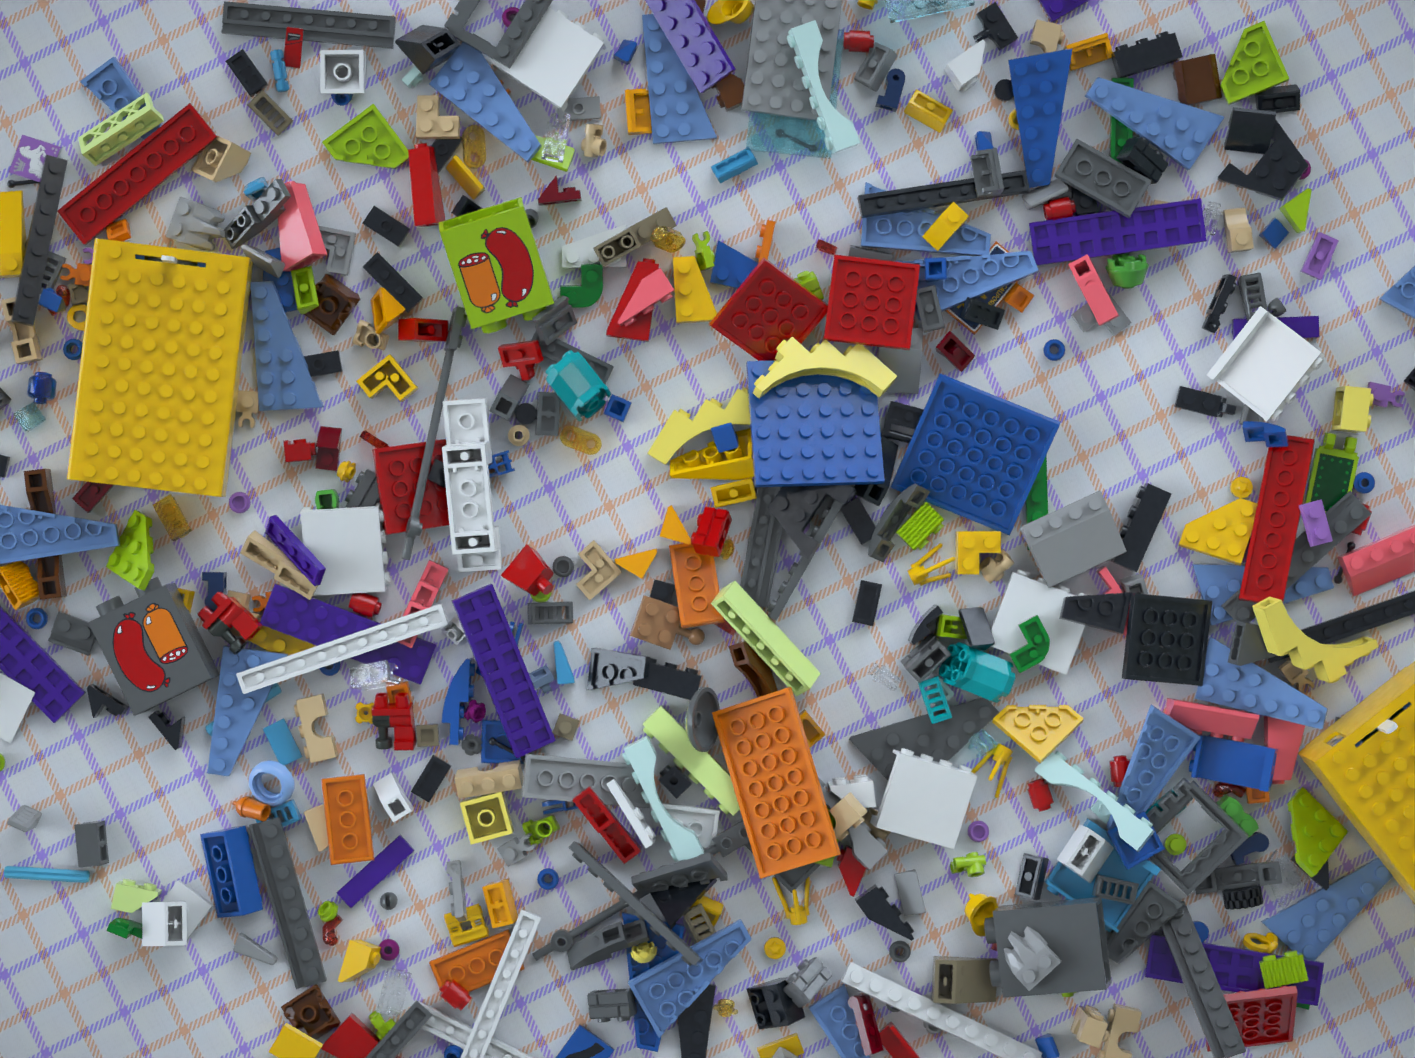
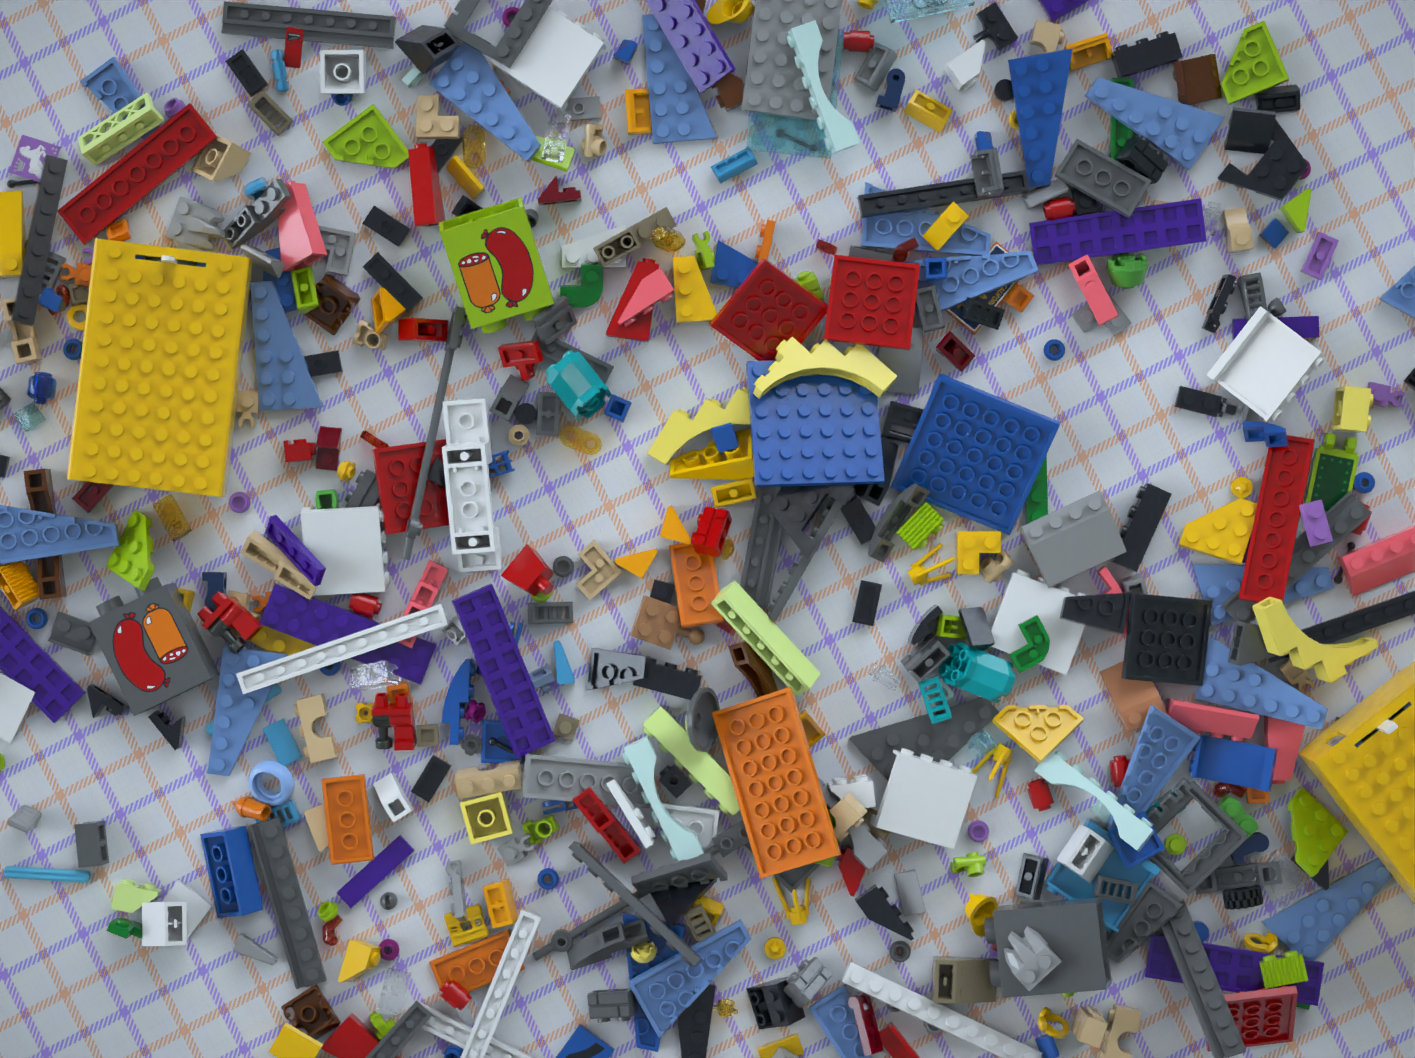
(173, 106): none -> medium lavender plate
(387, 374): yellow brick -> none
(903, 249): none -> clear red arm
(1045, 1016): none -> yellow piece
(1130, 697): none -> nougat slope

